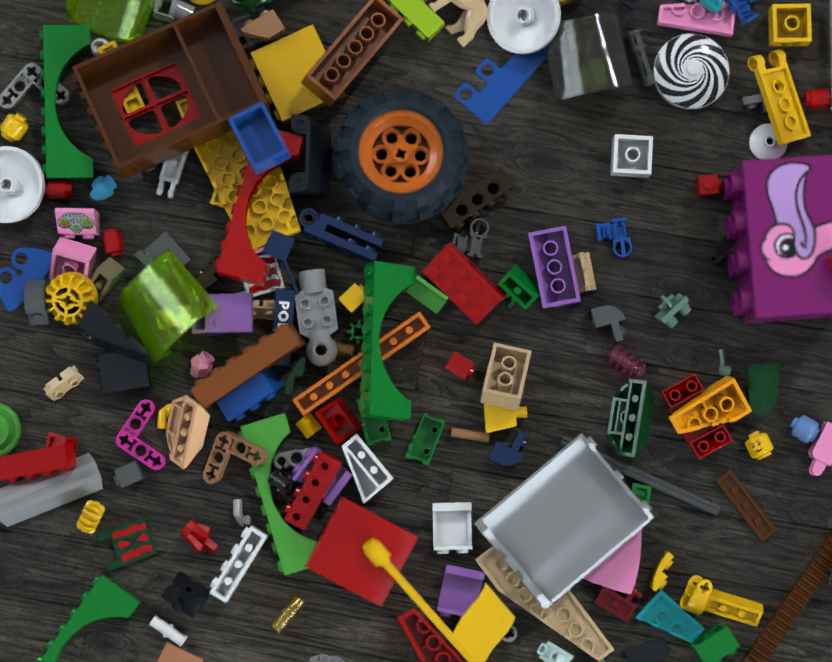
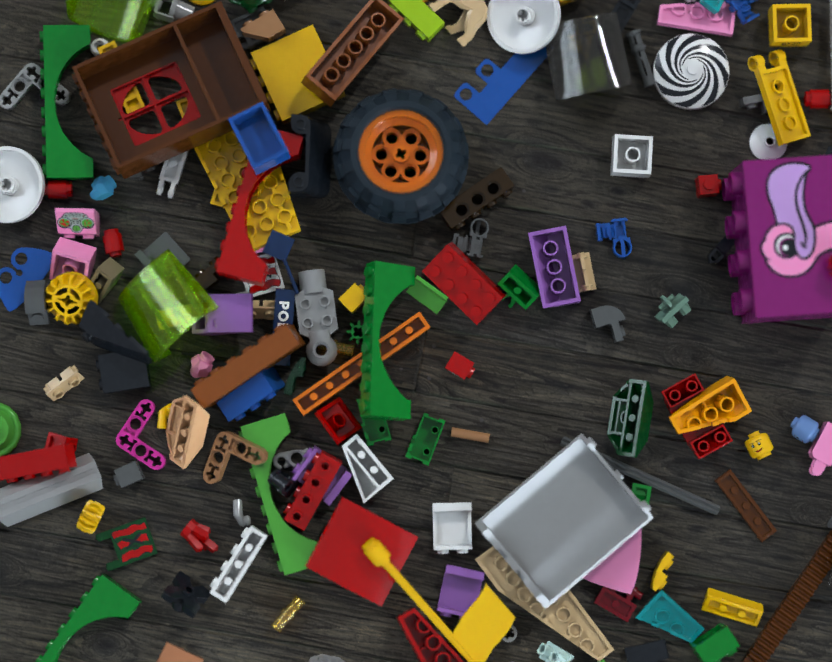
(14, 127): yellow head -> none
(168, 630): white pin -> none
(308, 425): yellow slope -> none
(319, 228): dark blue hinge -> none
(501, 418): yellow torso -> none
(505, 376): tan brick -> none
(507, 455): dark blue brick -> none
(626, 362): clear pink piece -> none
(696, 596): yellow piece -> none
(723, 369): sand green hand -> none
(762, 386): dark green panel -> none

